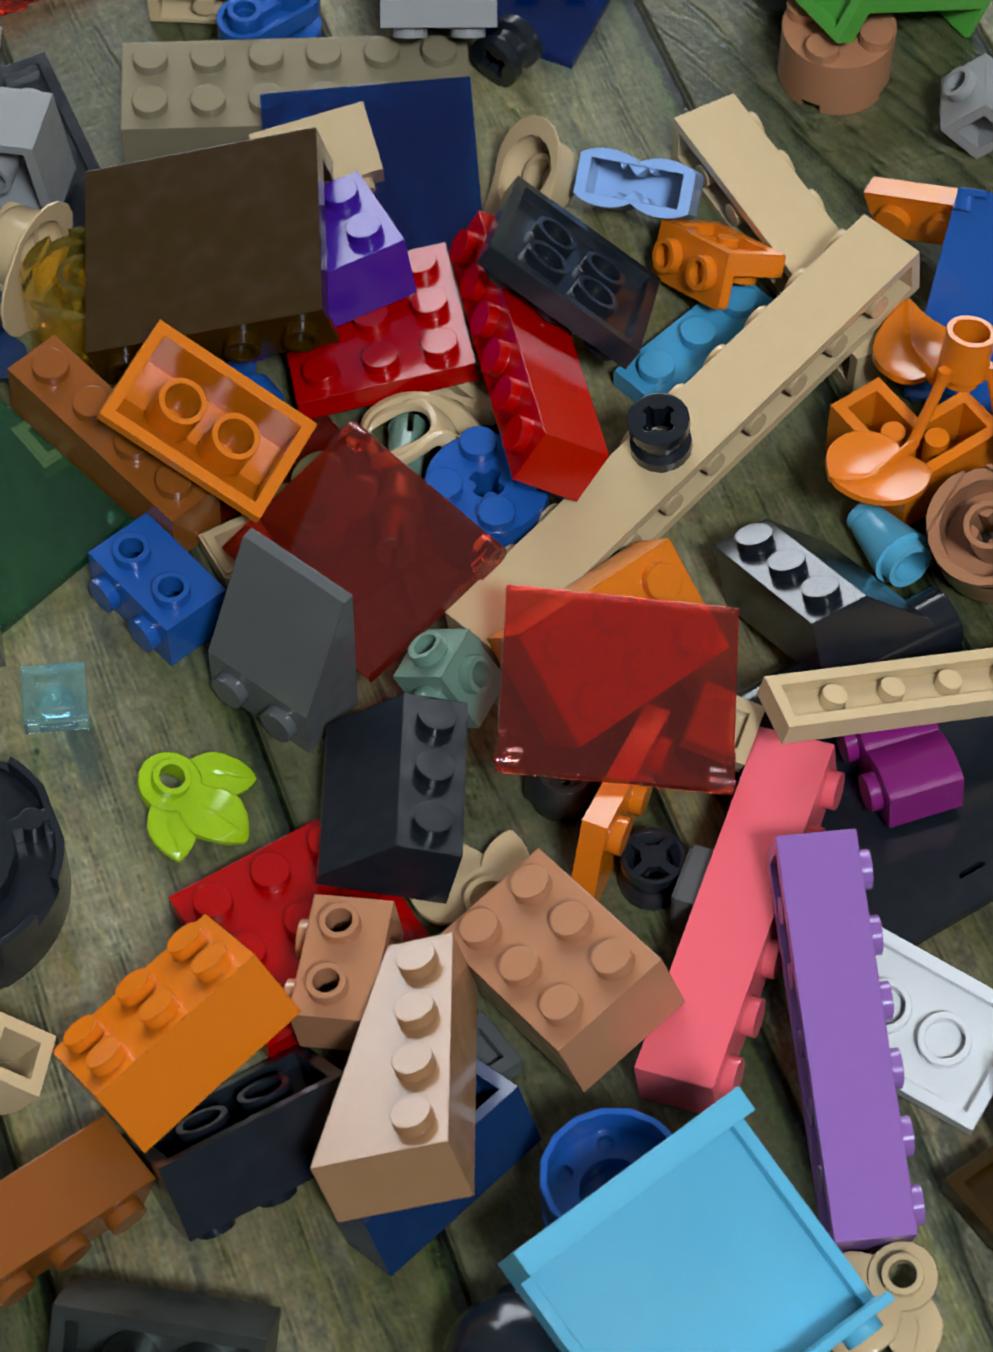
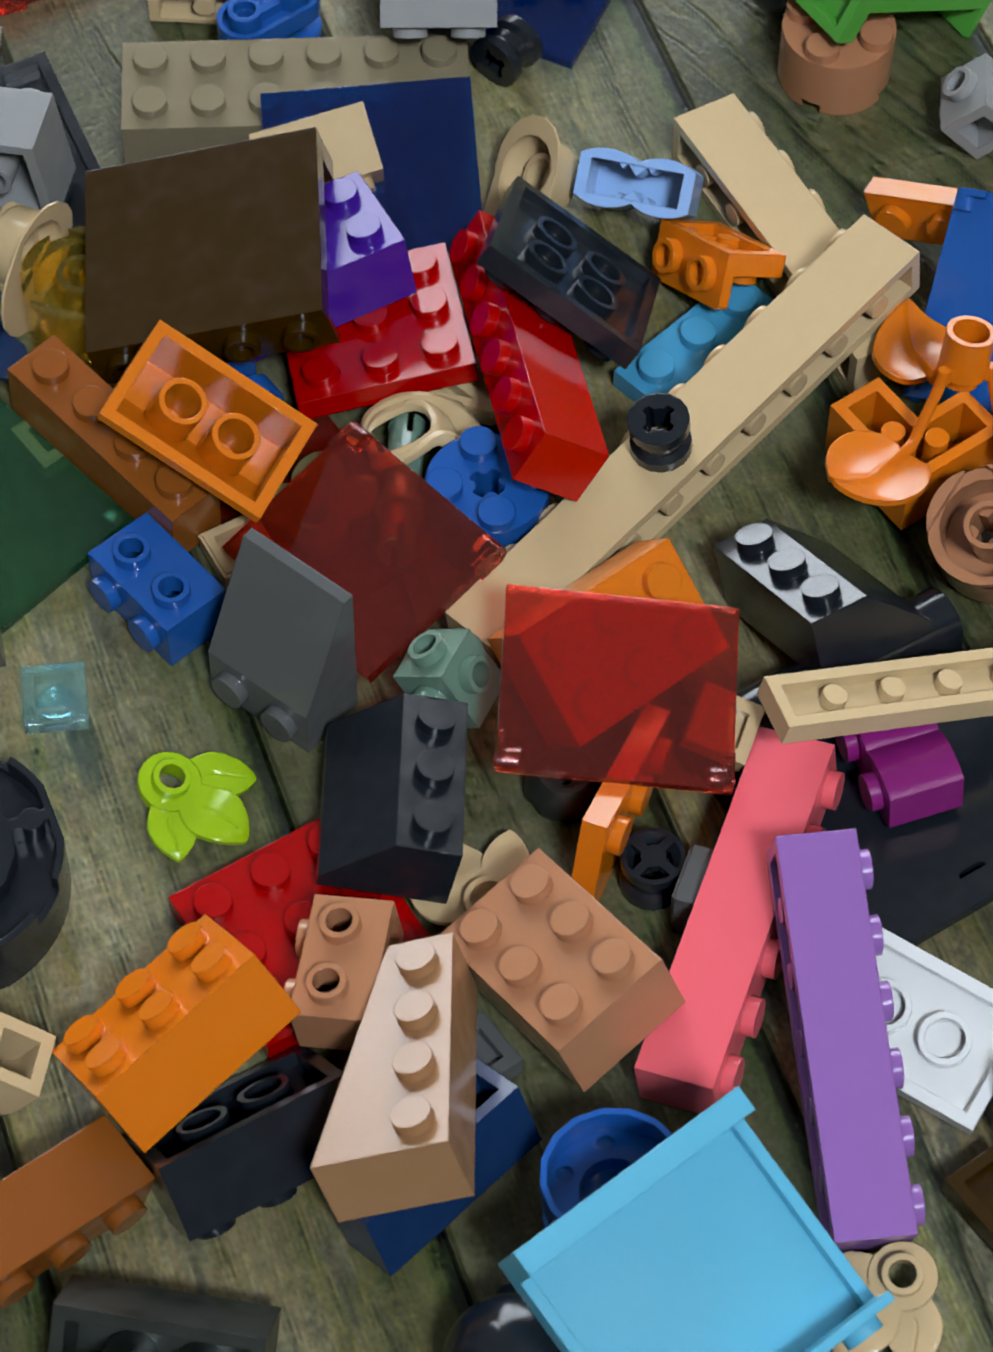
(890, 545): medium azure cone -> none

